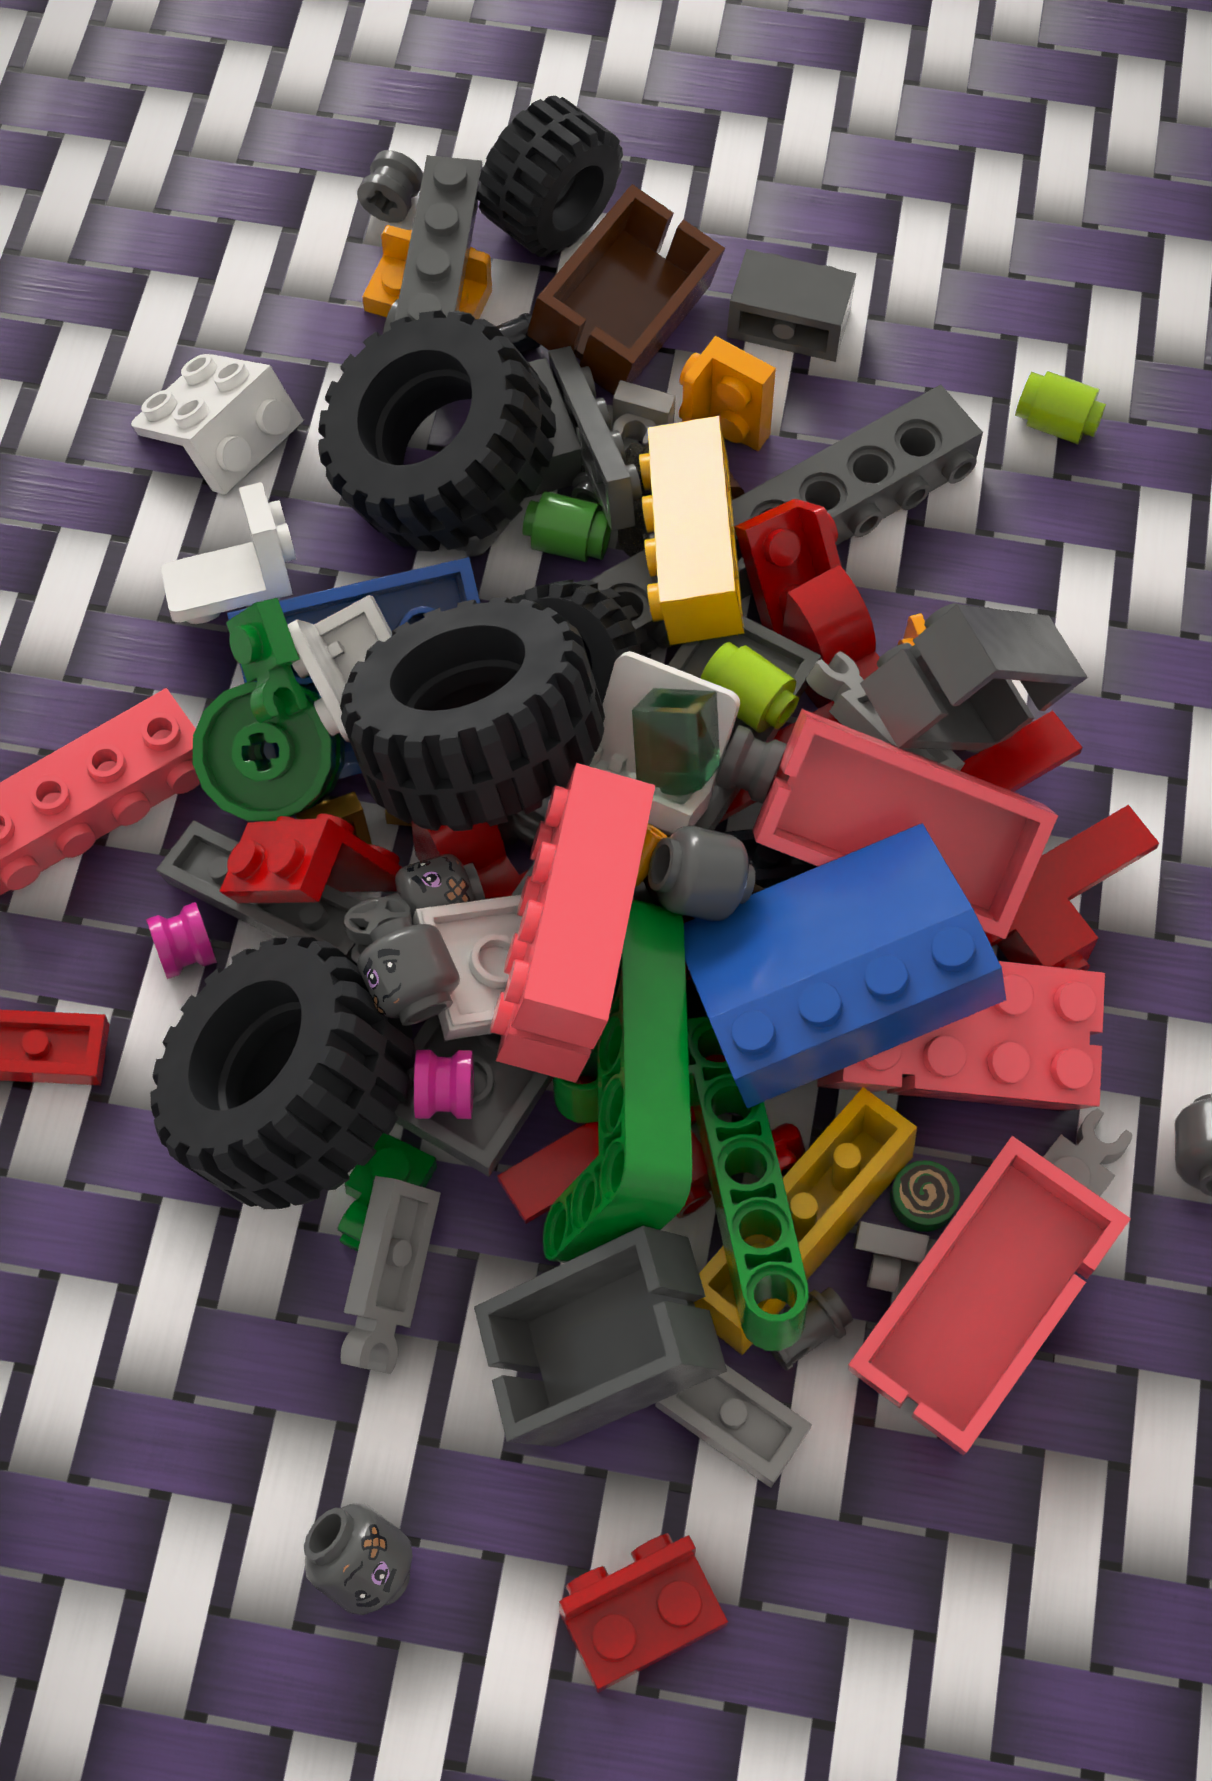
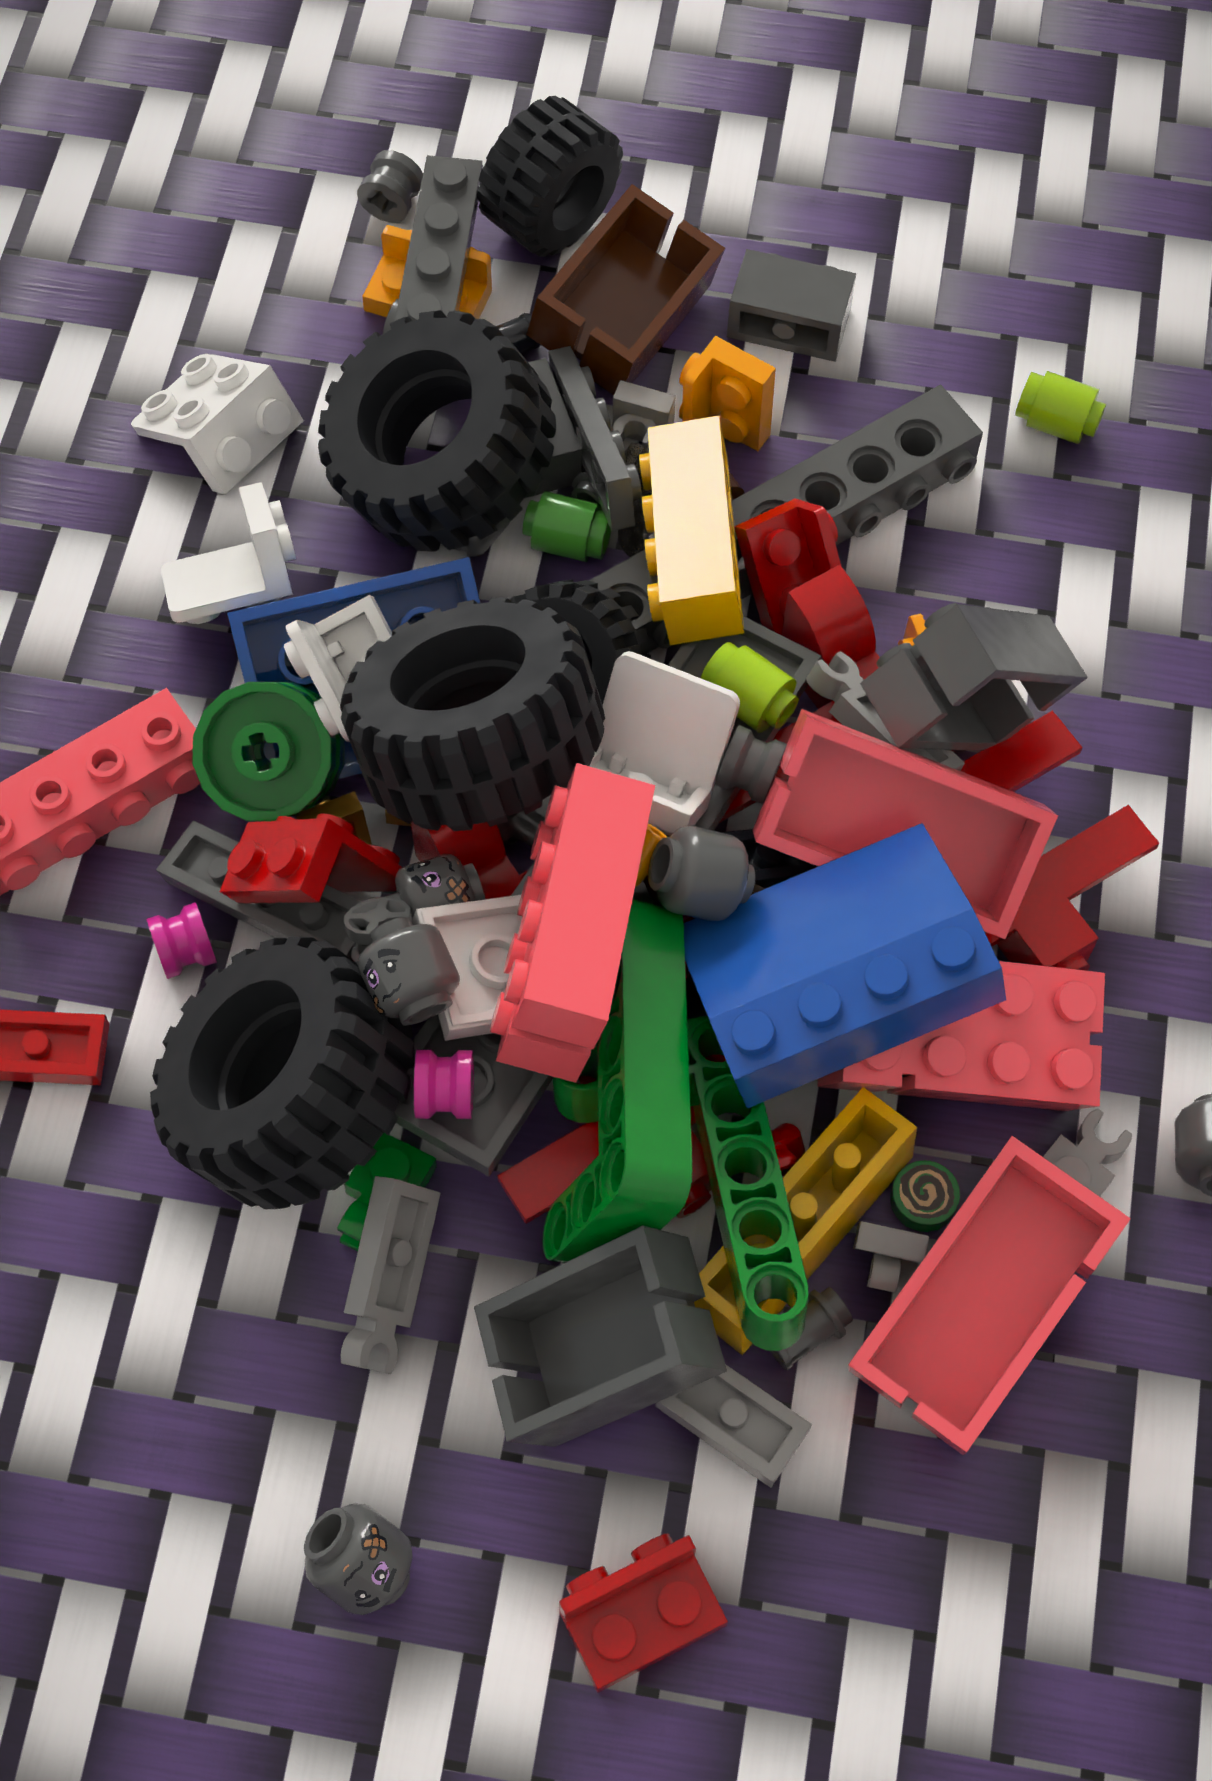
(266, 651): green plate -> none
(676, 739): brick -> none

